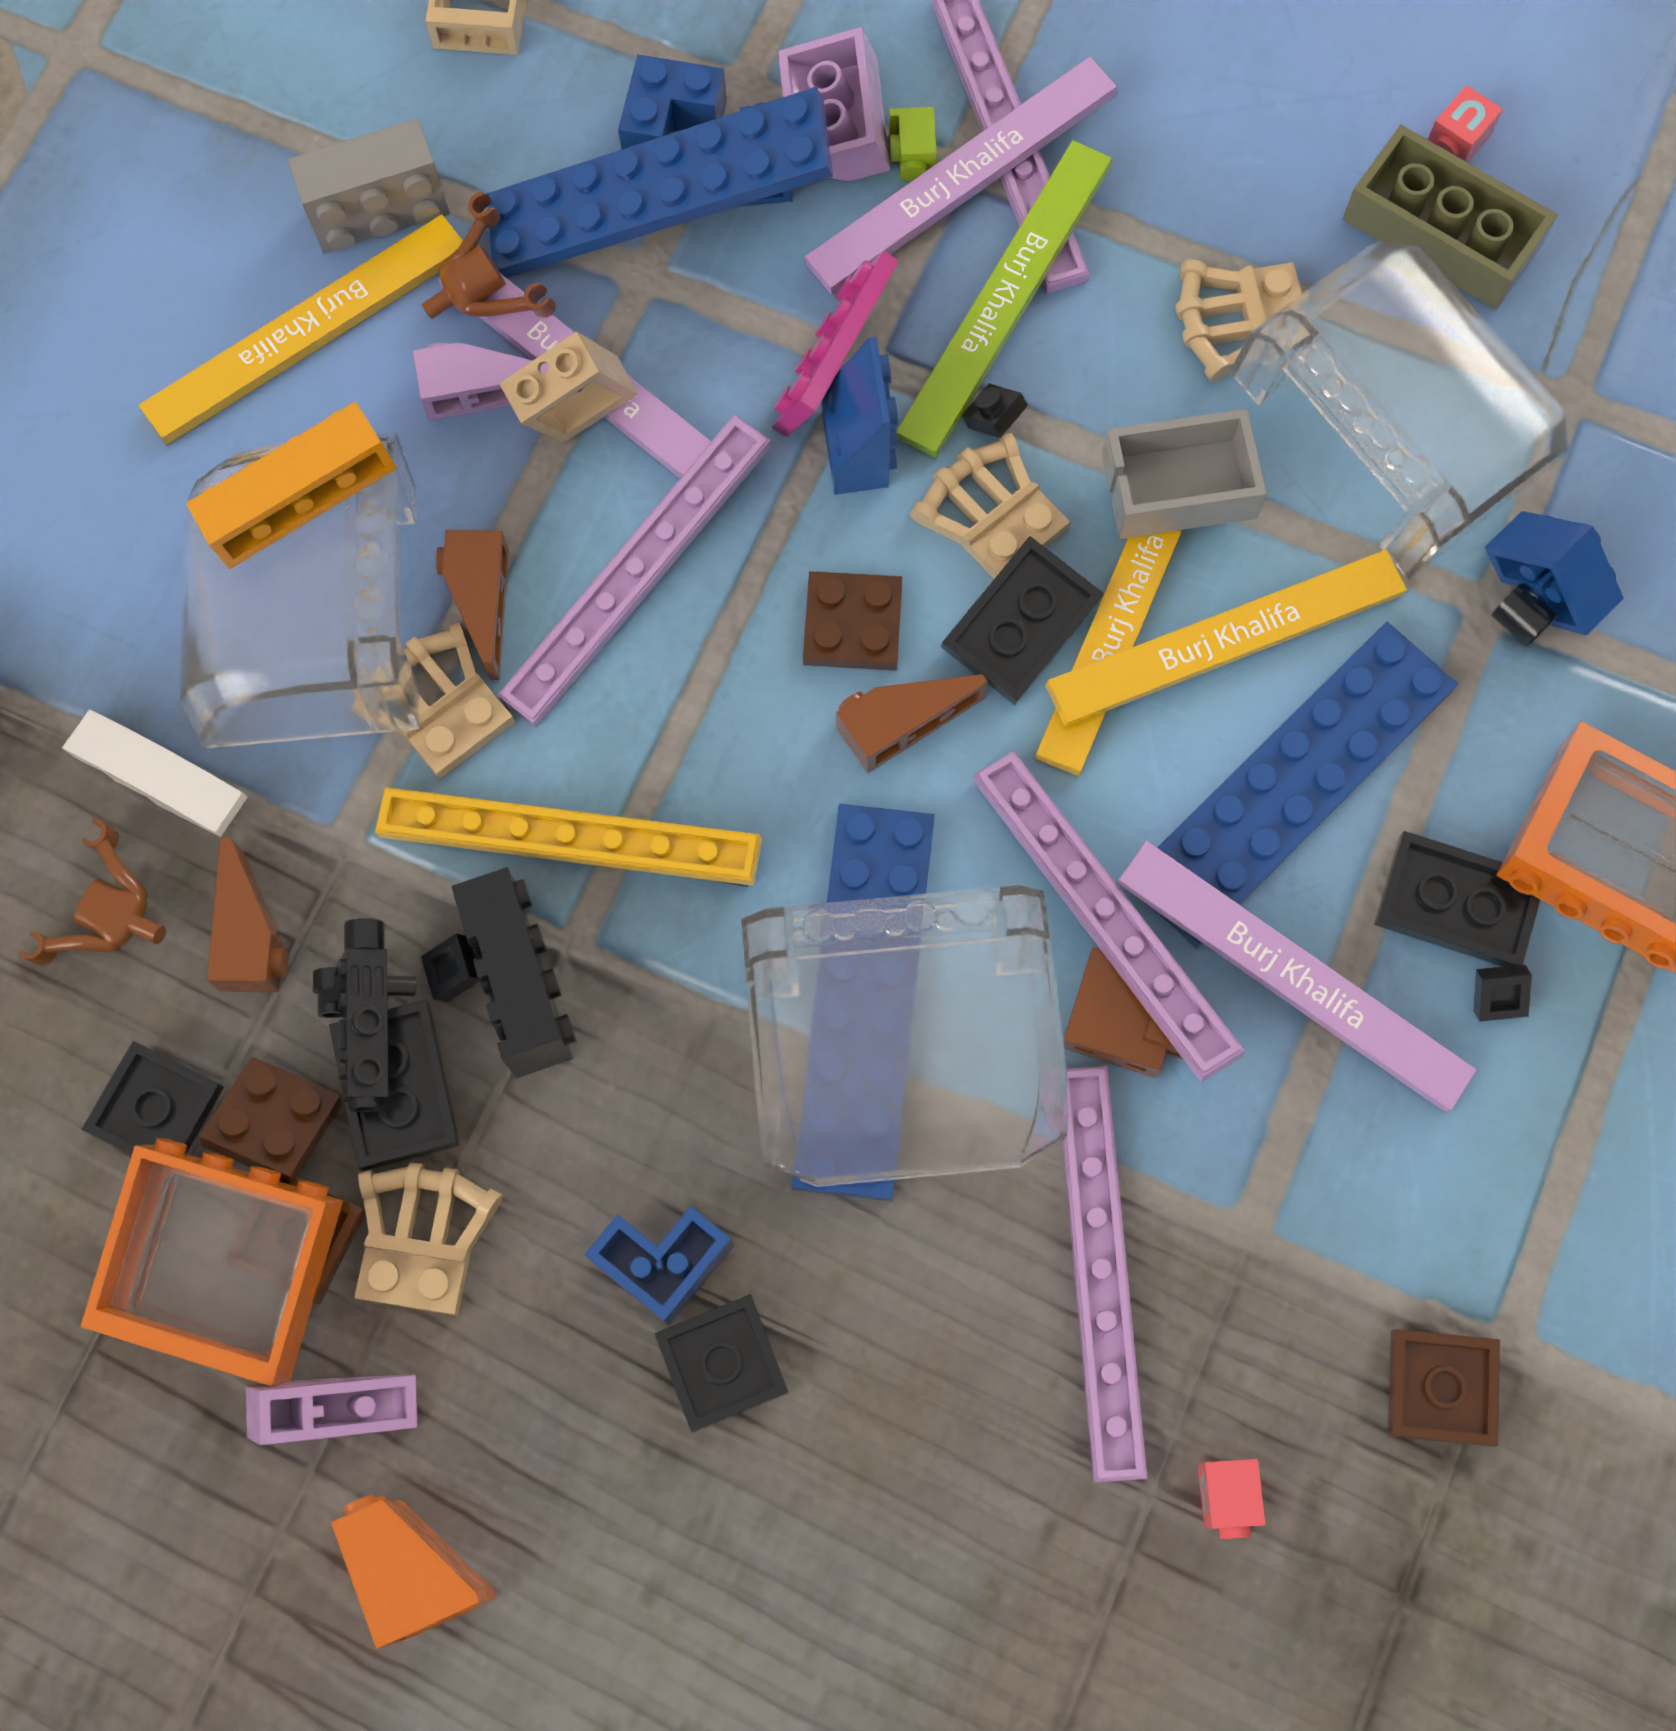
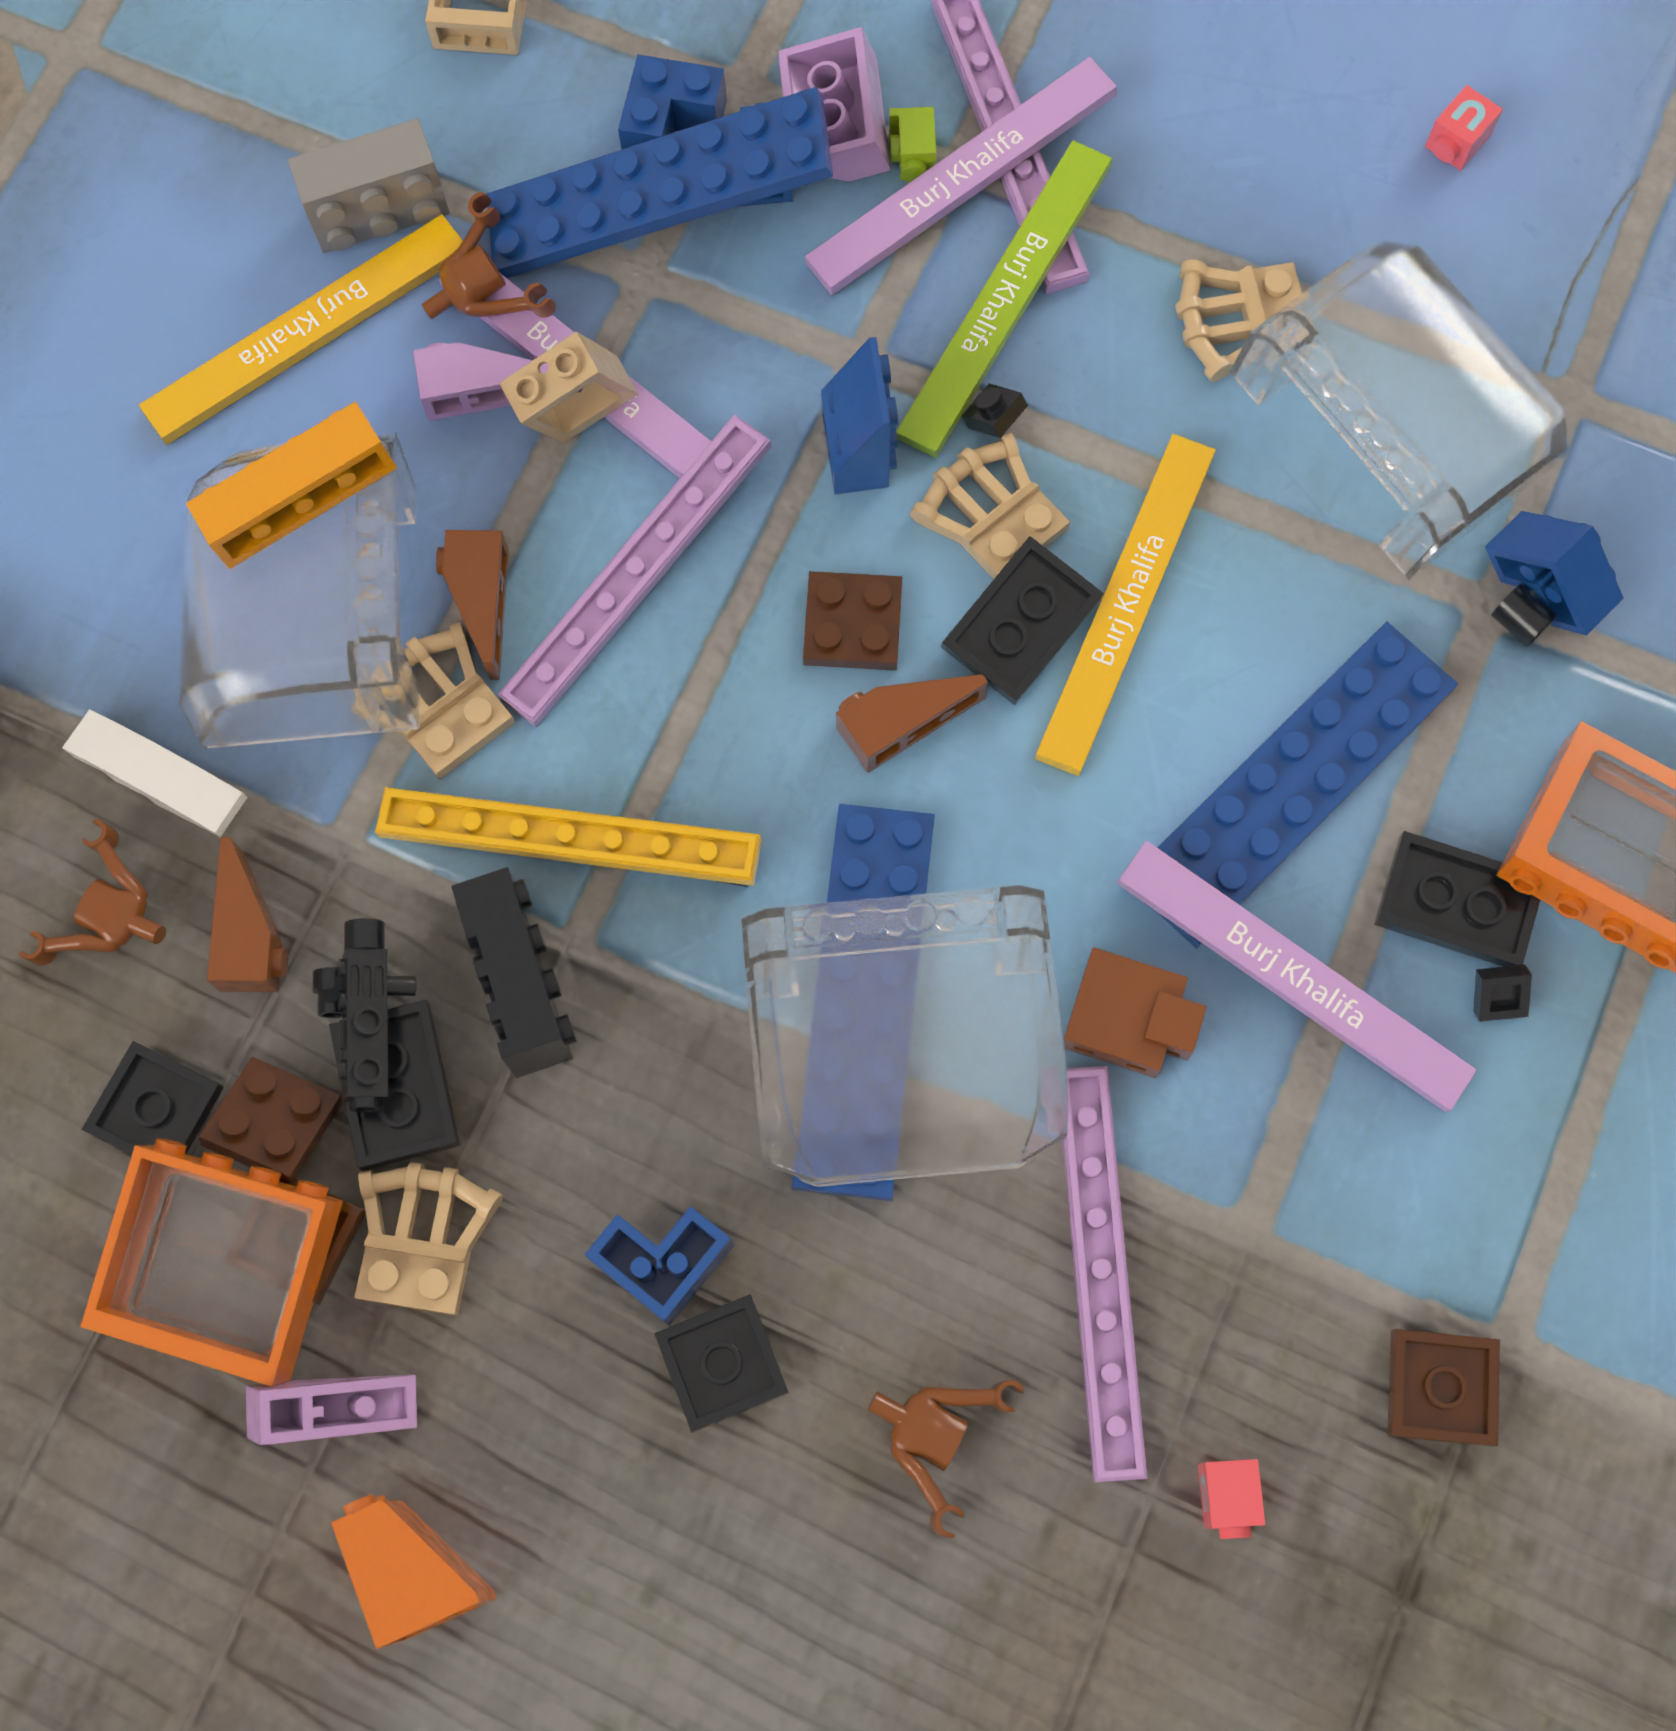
(450, 968): black plate -> none
(836, 337): dark pink plate -> none
(933, 1434): none -> dark orange piece
(1109, 917): lavender tile -> none
(1183, 473): light grey piece -> none
(1225, 638): yellow tile -> none
(1453, 211): olive brick -> none

